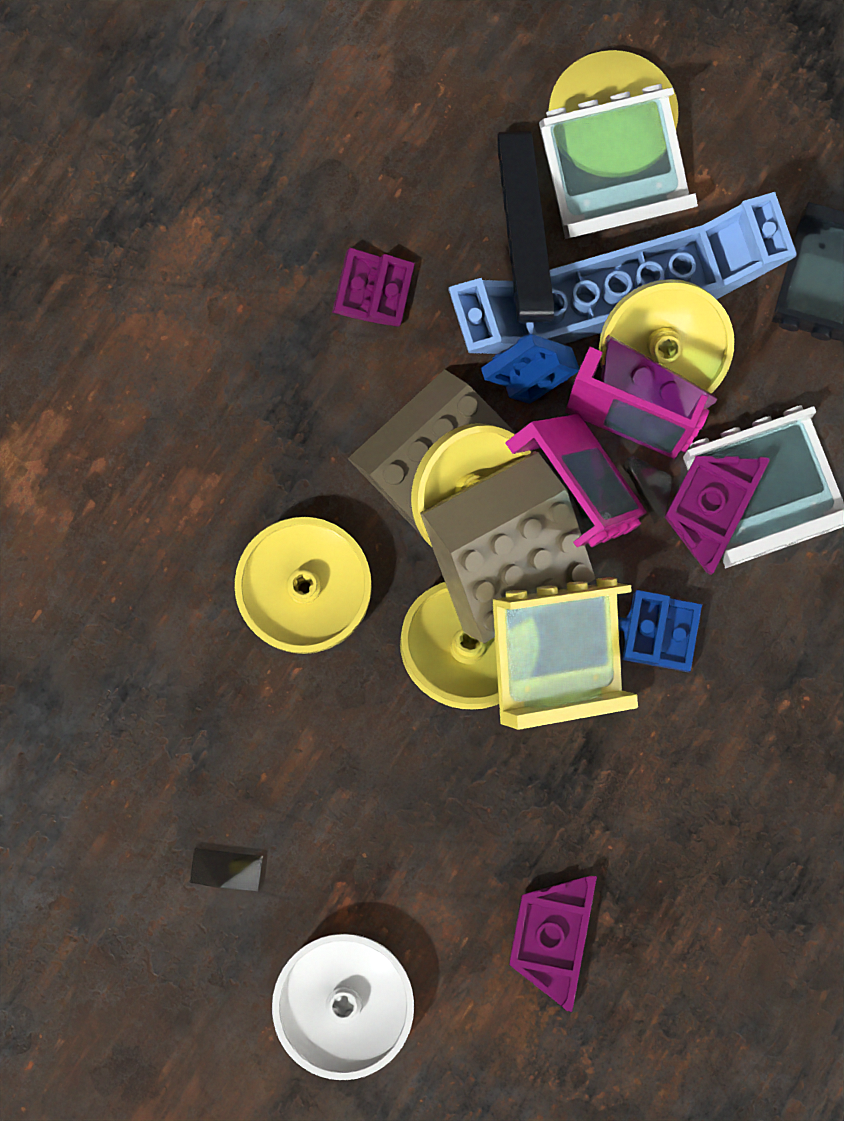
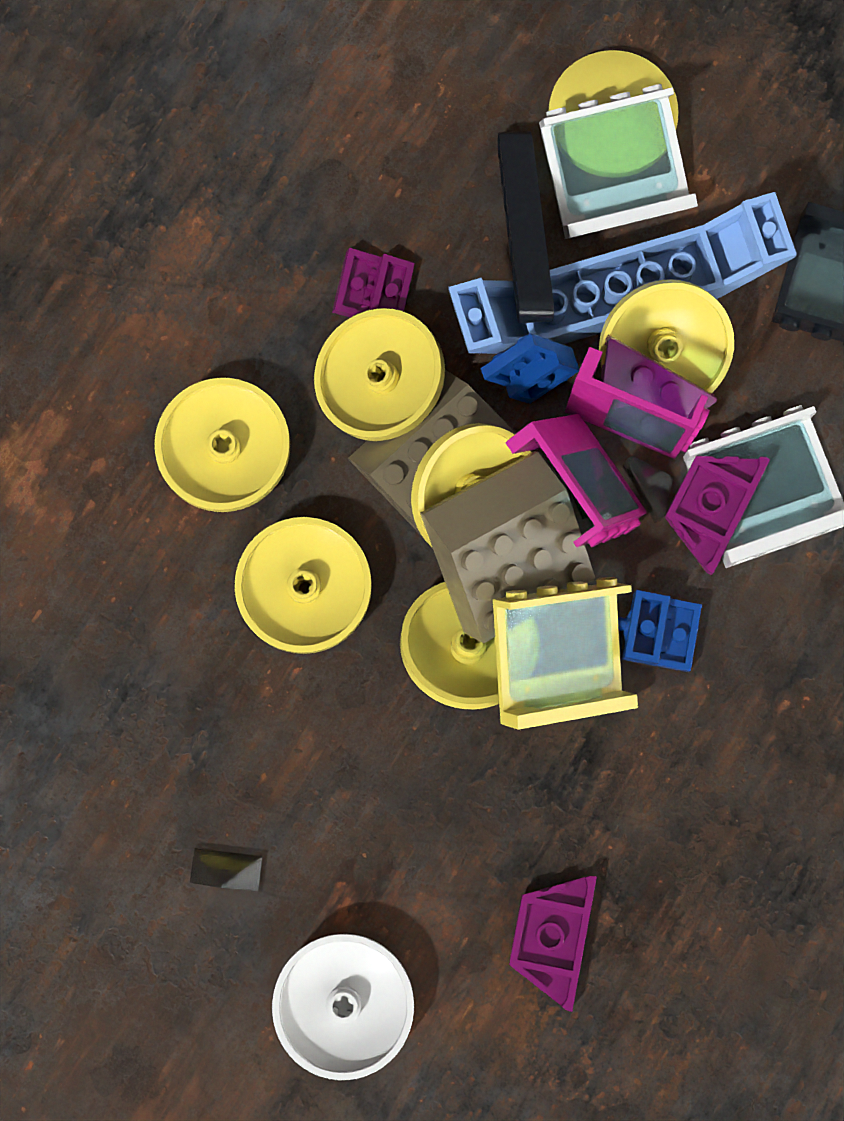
(222, 444): none -> light yellow dish
(374, 348): none -> light yellow dish

